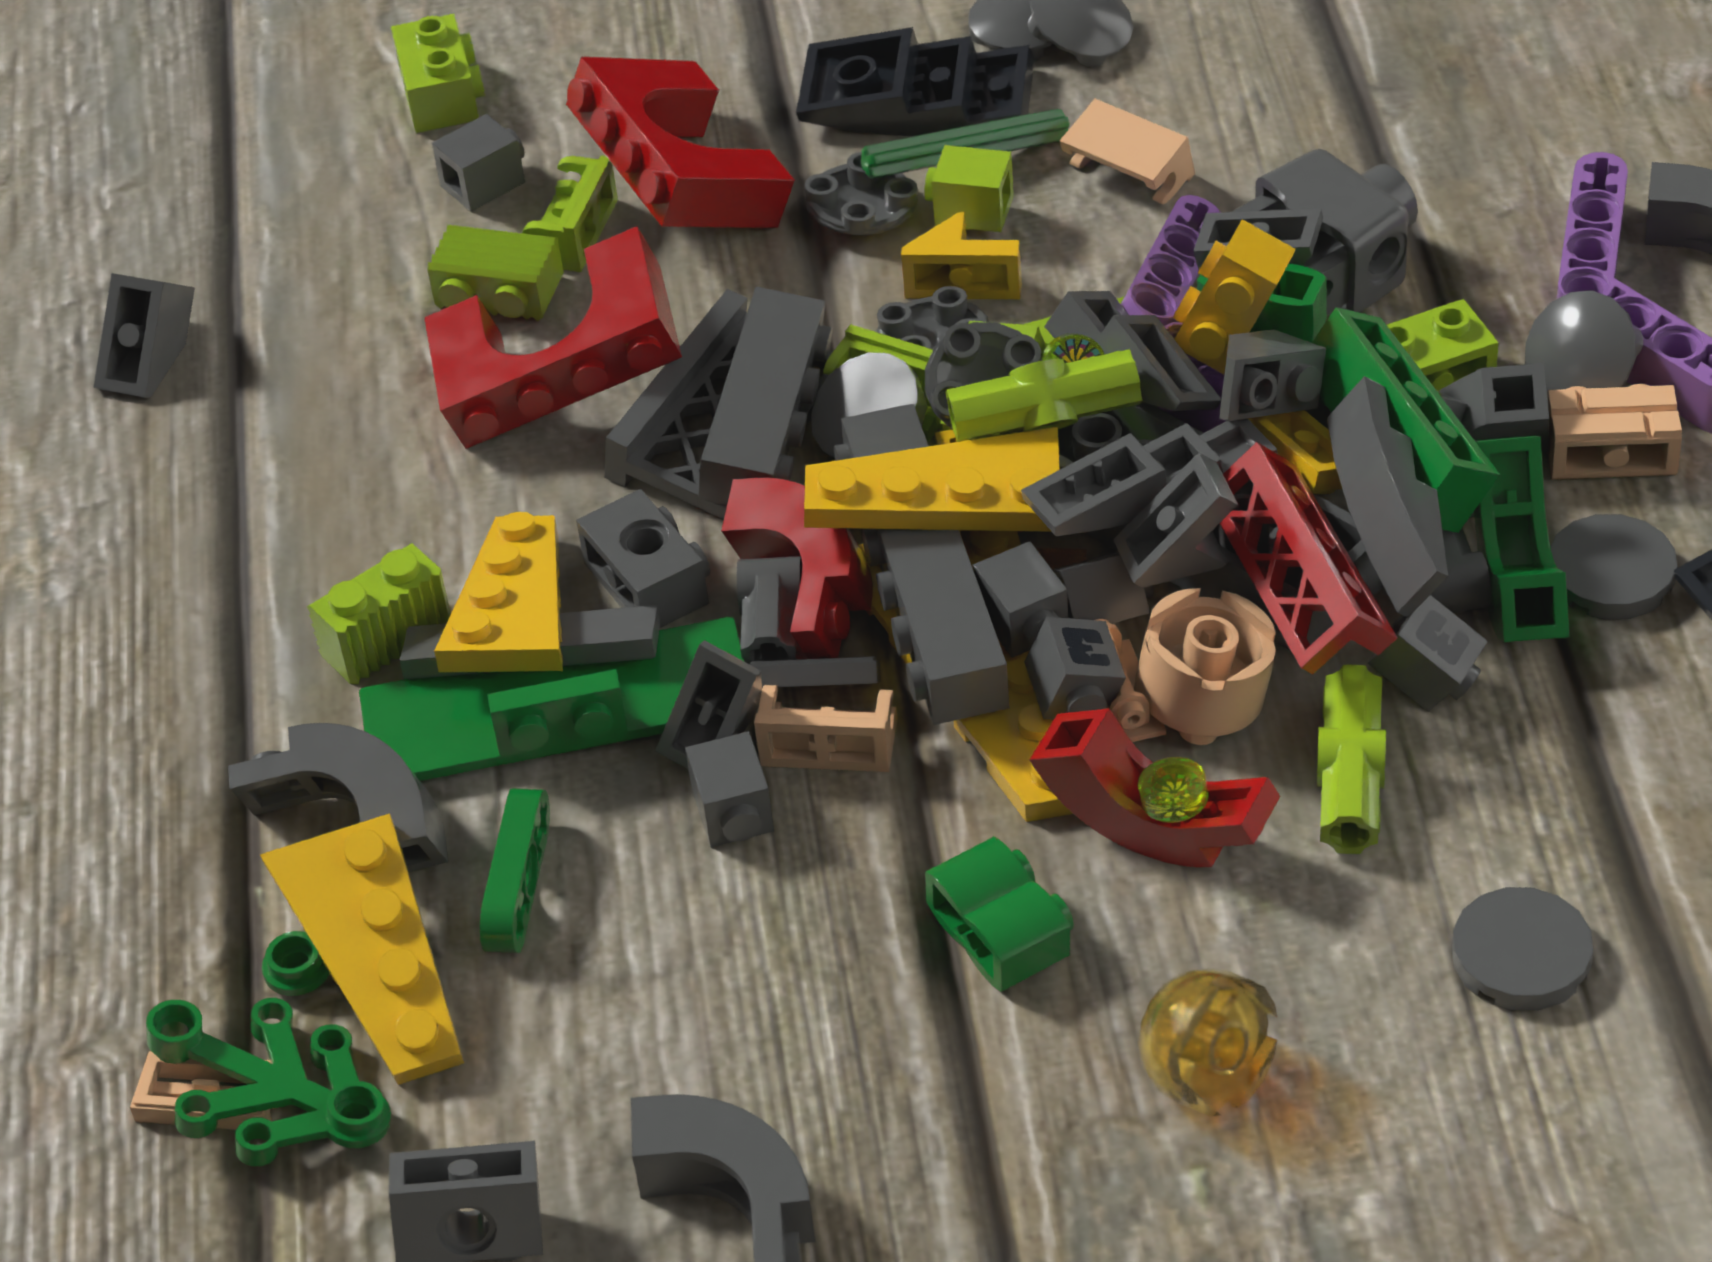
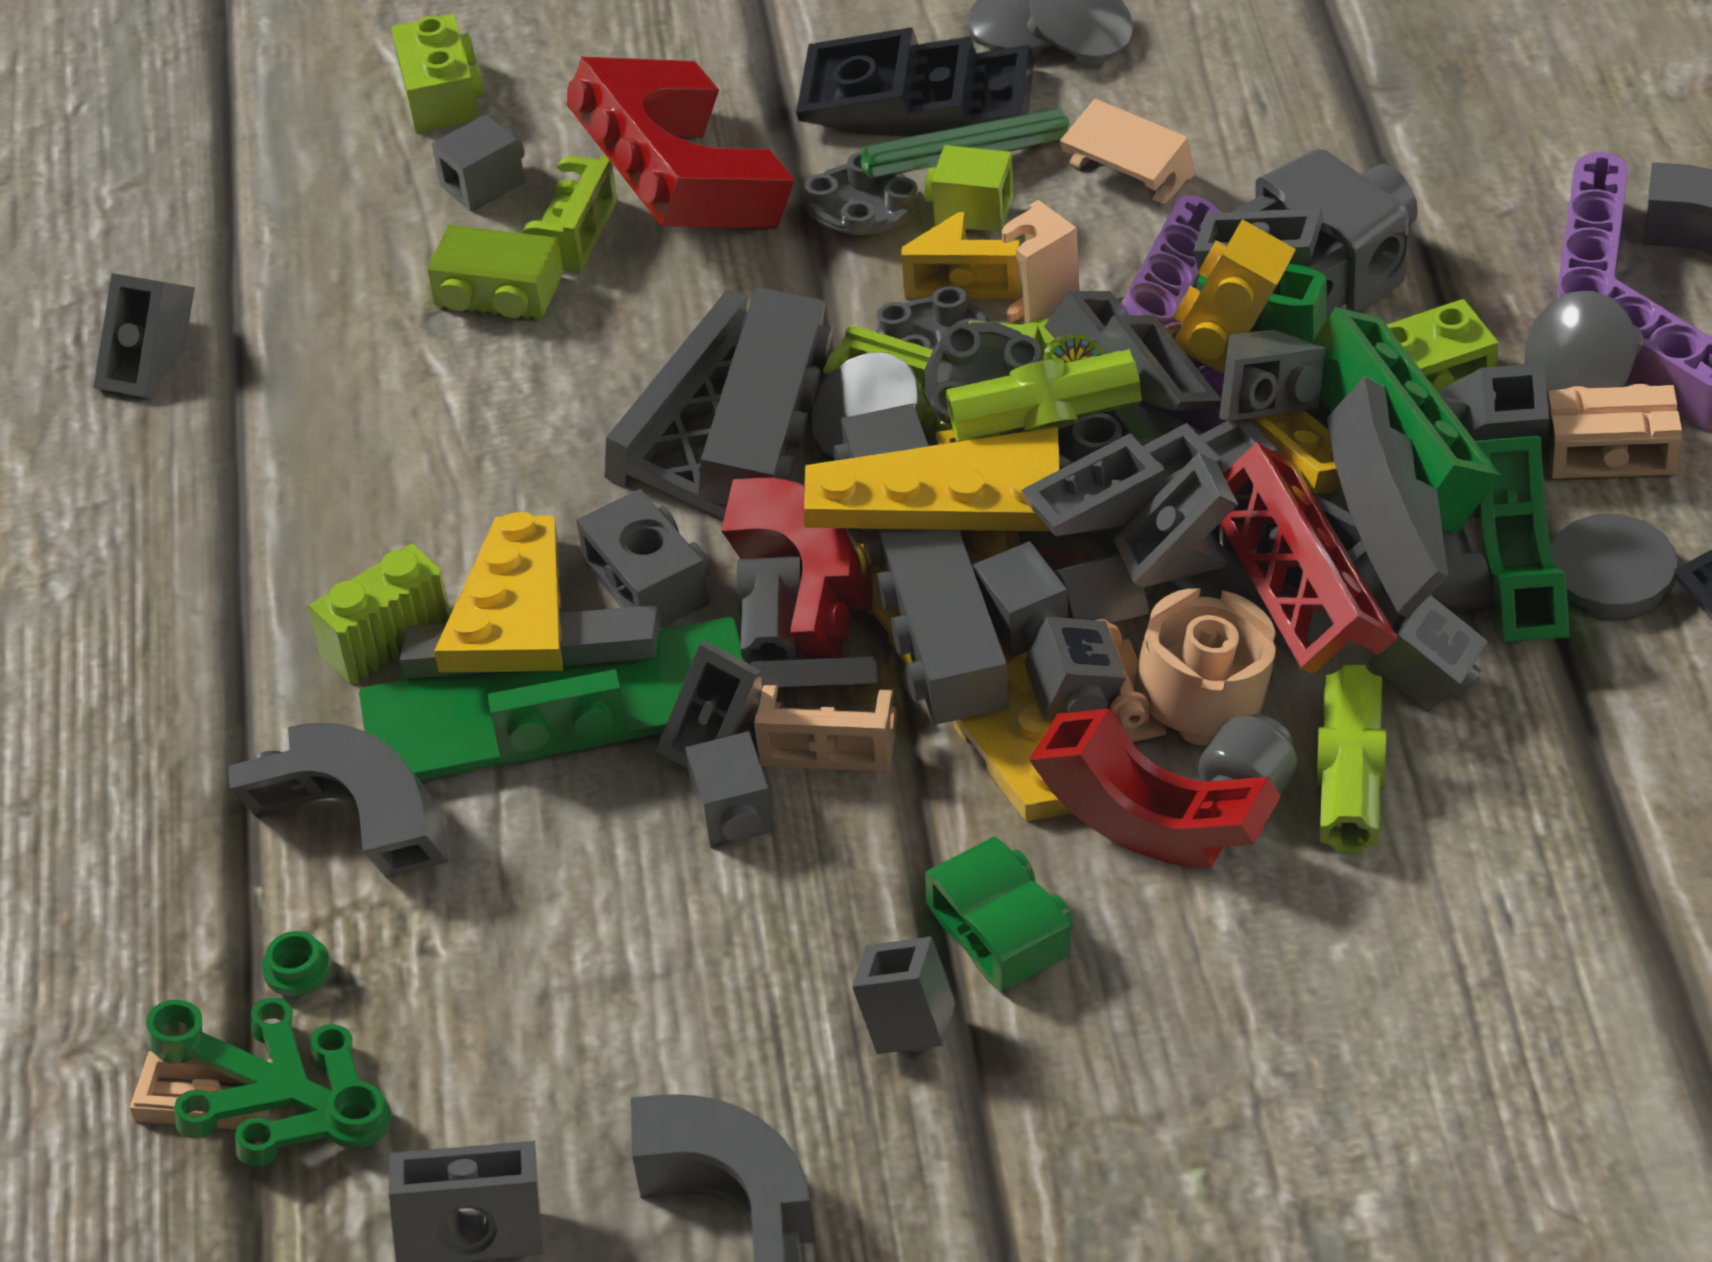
(368, 929): yellow wing -> none
(514, 871): green beam -> none
(618, 339): red arch -> none
(904, 995): none -> dark grey brick
(1046, 260): none -> light nougat hinge
(1173, 789): clear neon green tile -> none
(1208, 1039): clear yellow cylinder -> none
(1250, 749): none -> dark grey head
(1522, 948): dark grey tile -> none

